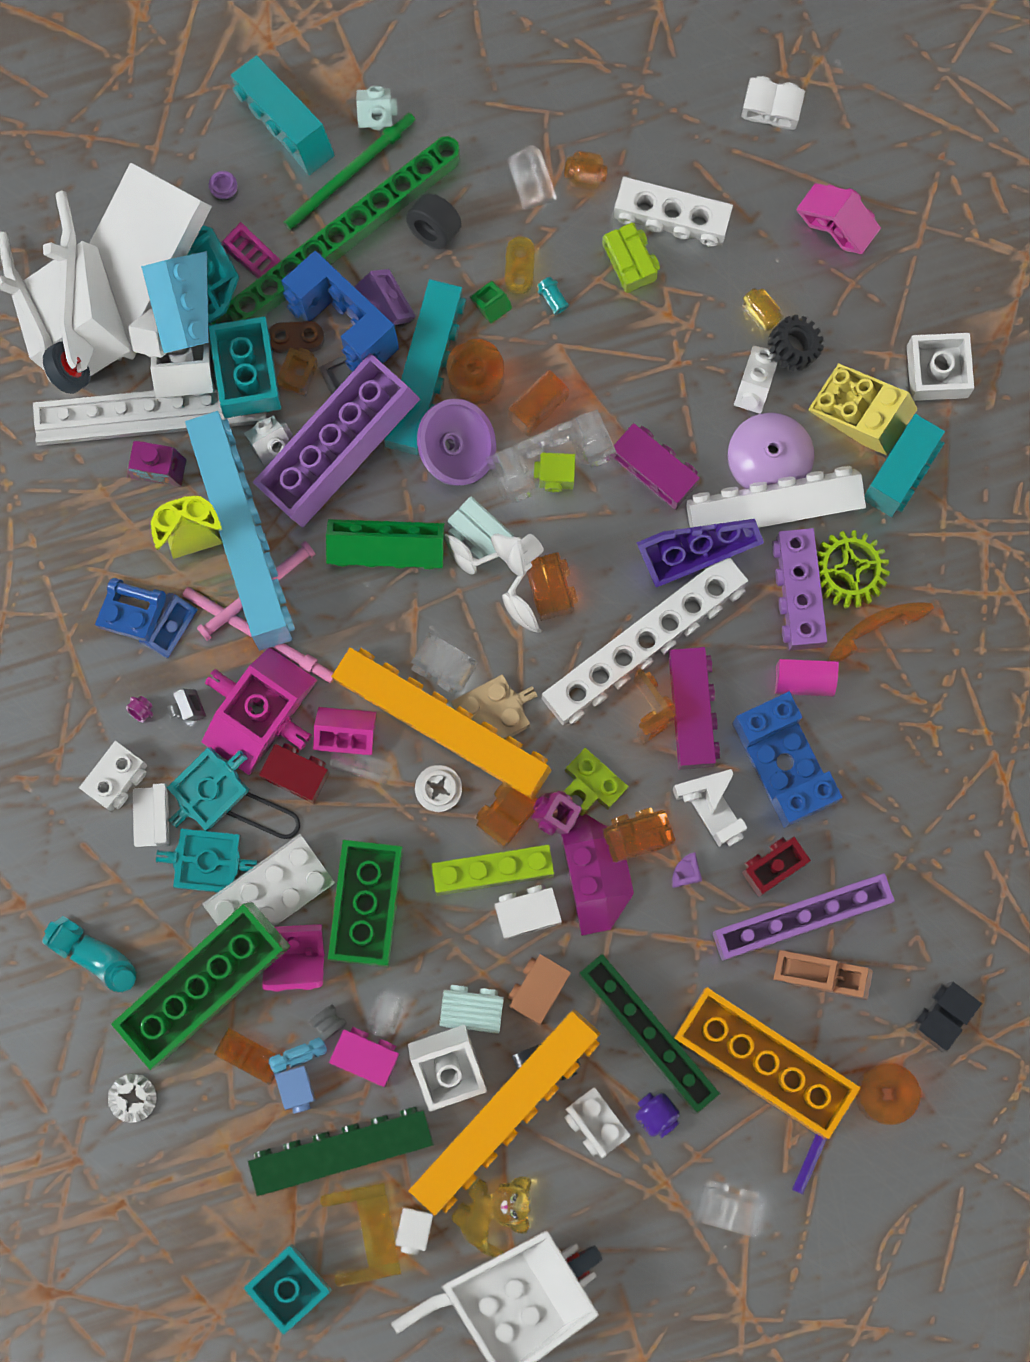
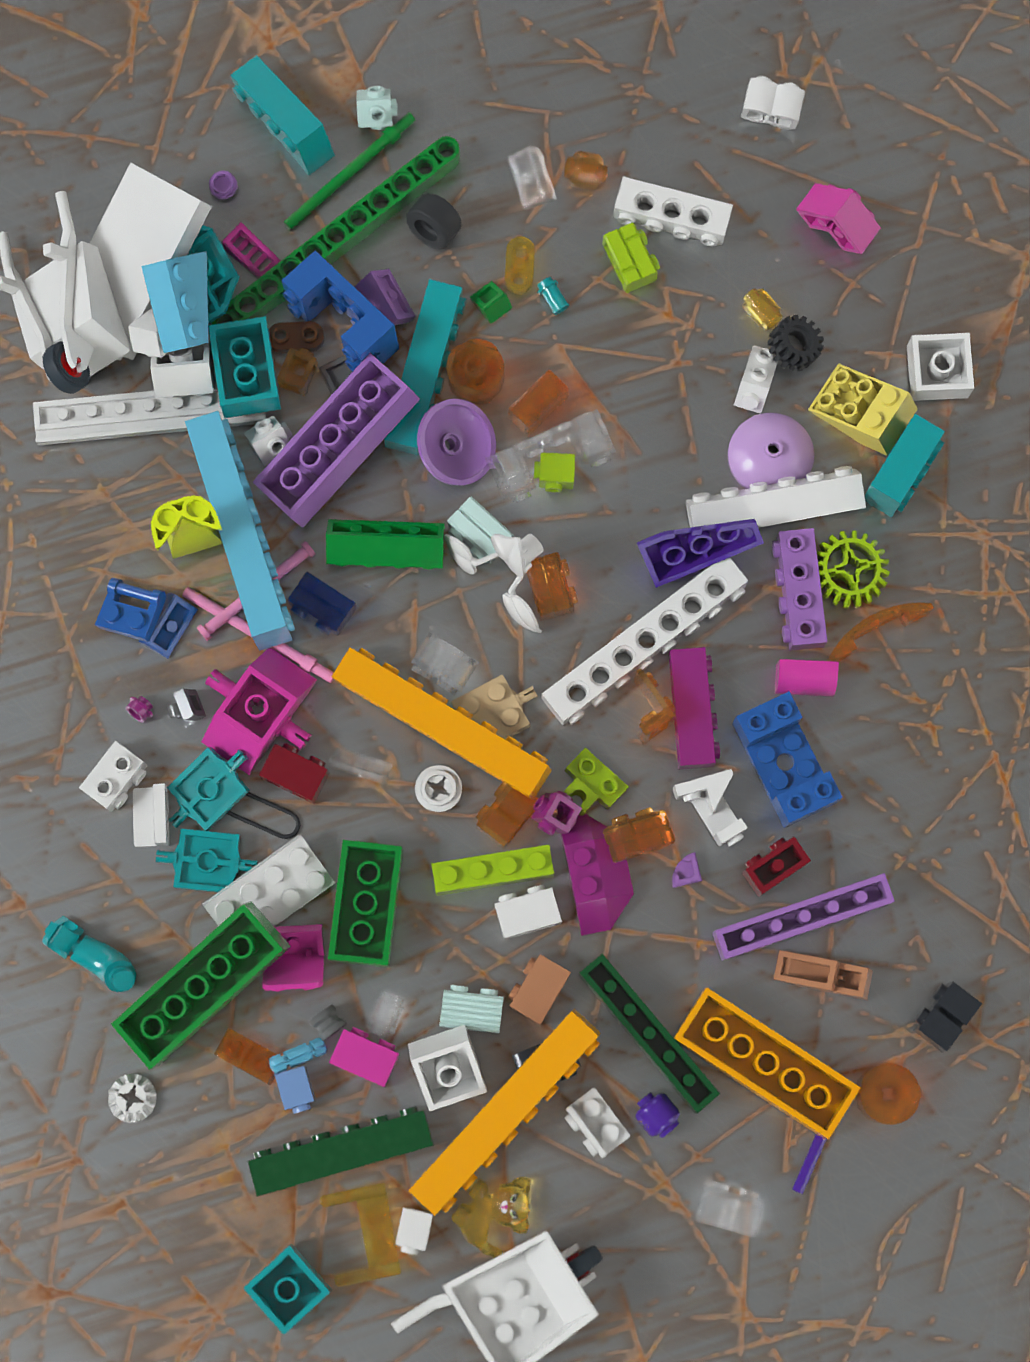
(154, 464): magenta torso -> none
(321, 604): none -> clear blue brick
(344, 731): dark pink brick -> none
(655, 465): magenta brick -> none

